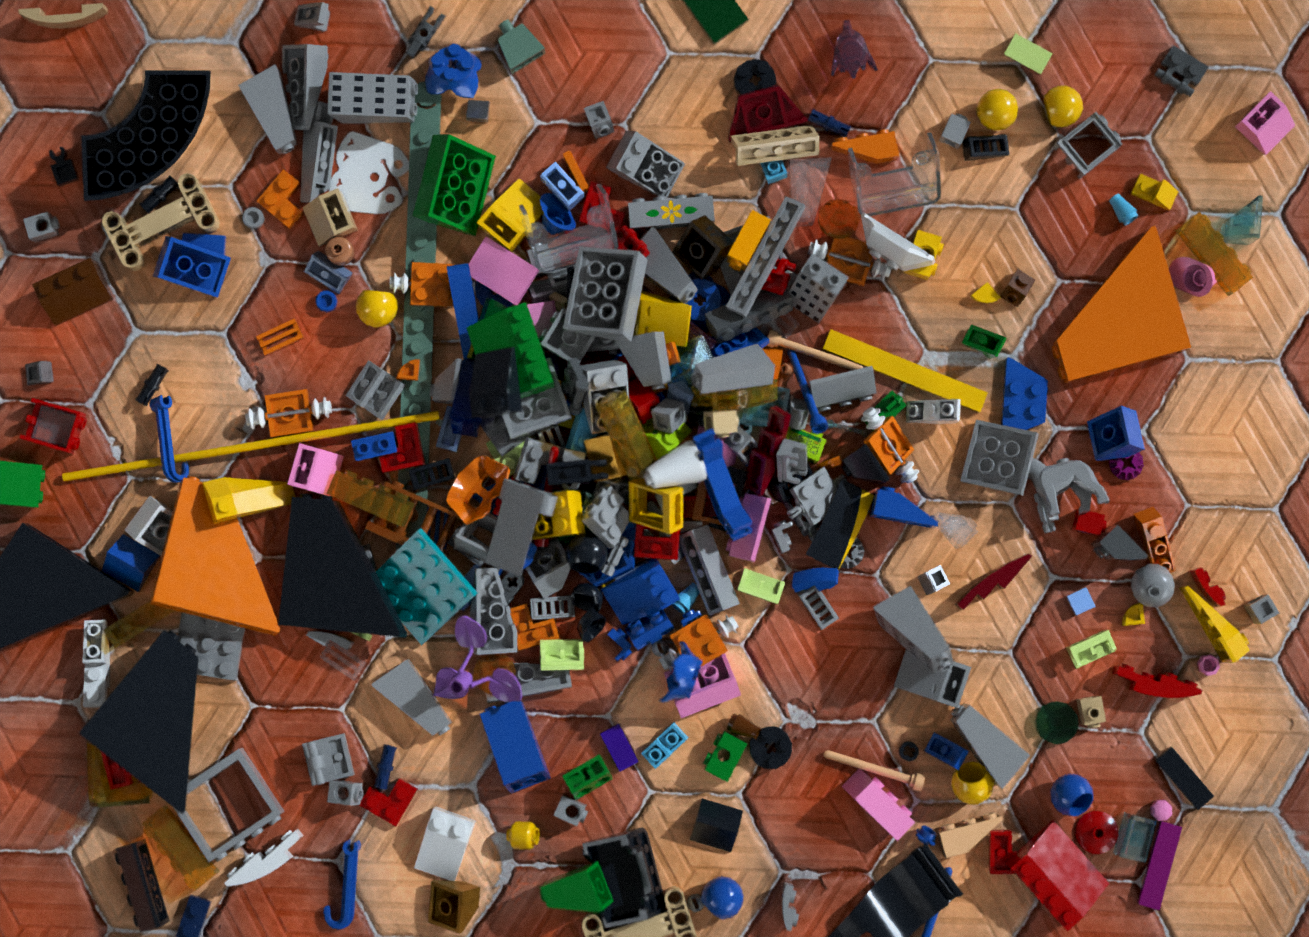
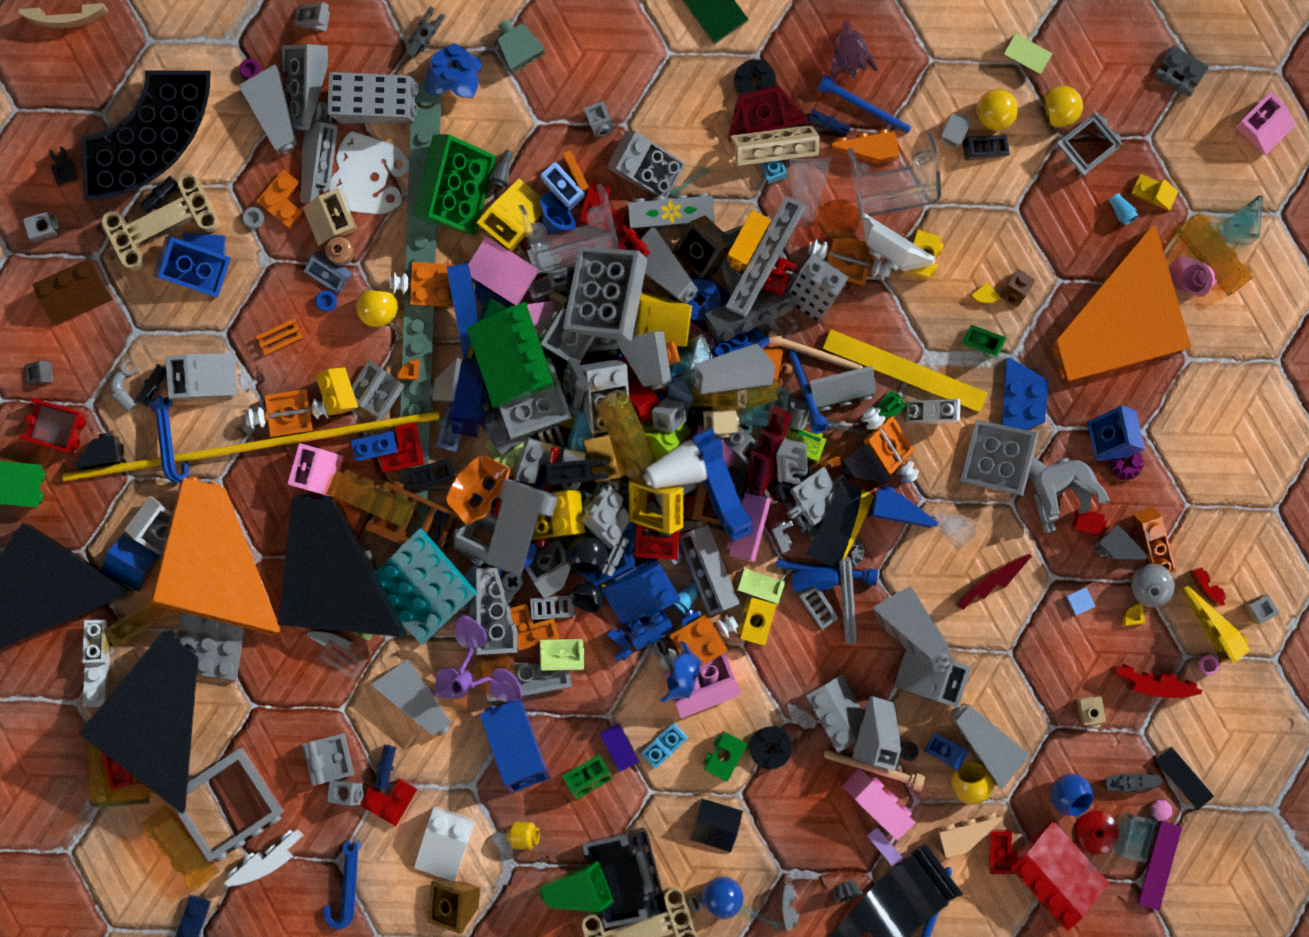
(100, 452): none -> black slope
(118, 391): none -> light grey piece
(142, 885): black slope -> none
(201, 376): none -> light grey slope
(243, 497): yellow wedge -> none
(249, 68): none -> magenta tile
(336, 391): none -> yellow brick
(477, 111): flat silver slope -> none
(495, 384): black slope -> none
(500, 175): none -> dark grey cone
(561, 810): light grey brick -> none
(590, 625): black hat -> none
(675, 191): none -> clear light blue hinge
(742, 726): reddish brown cone -> none
(766, 612): none -> yellow brick
(776, 925): none -> clear light blue hinge
(828, 85): none -> blue piece
(837, 712): none -> light grey slope
(846, 891): none -> dark grey piece
(848, 601): none -> light grey axle
(868, 576): none -> blue piece
(878, 735): none -> light grey slope
(884, 846): none -> lavender piece
(926, 835): blue plate -> none
(933, 580): flat silver slope -> none
(1056, 722): clear green tile -> none
(1091, 648): yellowish green hinge -> none
(1132, 782): none -> dark grey hinge

